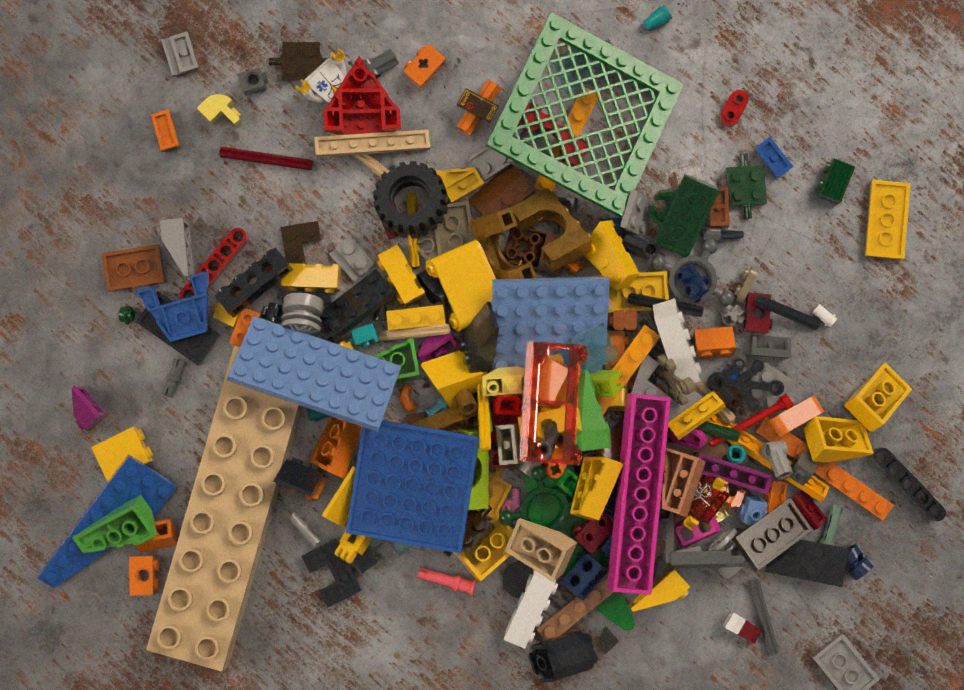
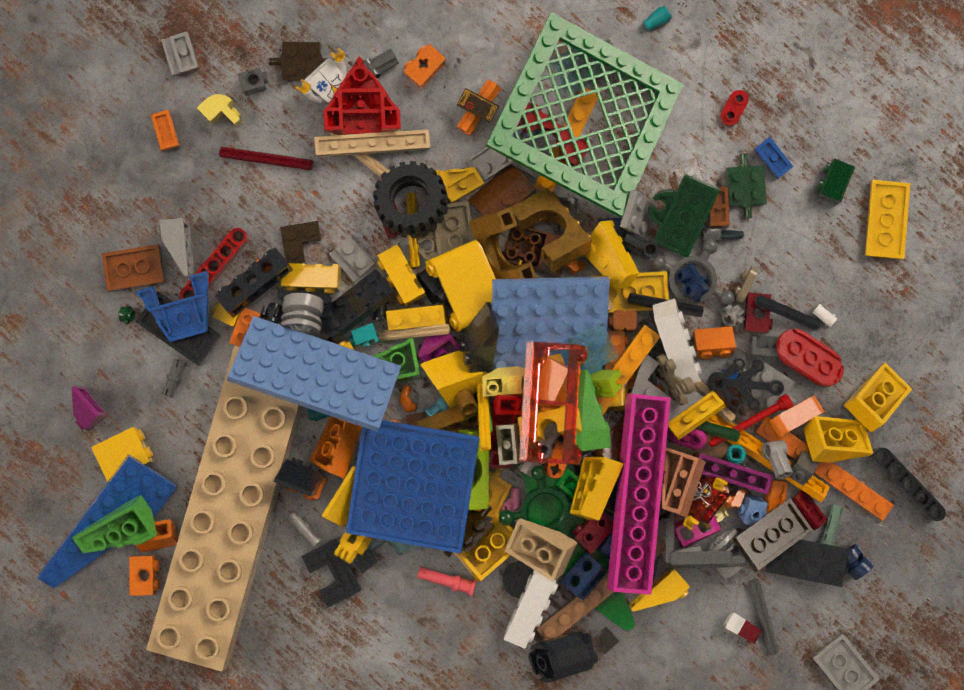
(809, 357): none -> red tile

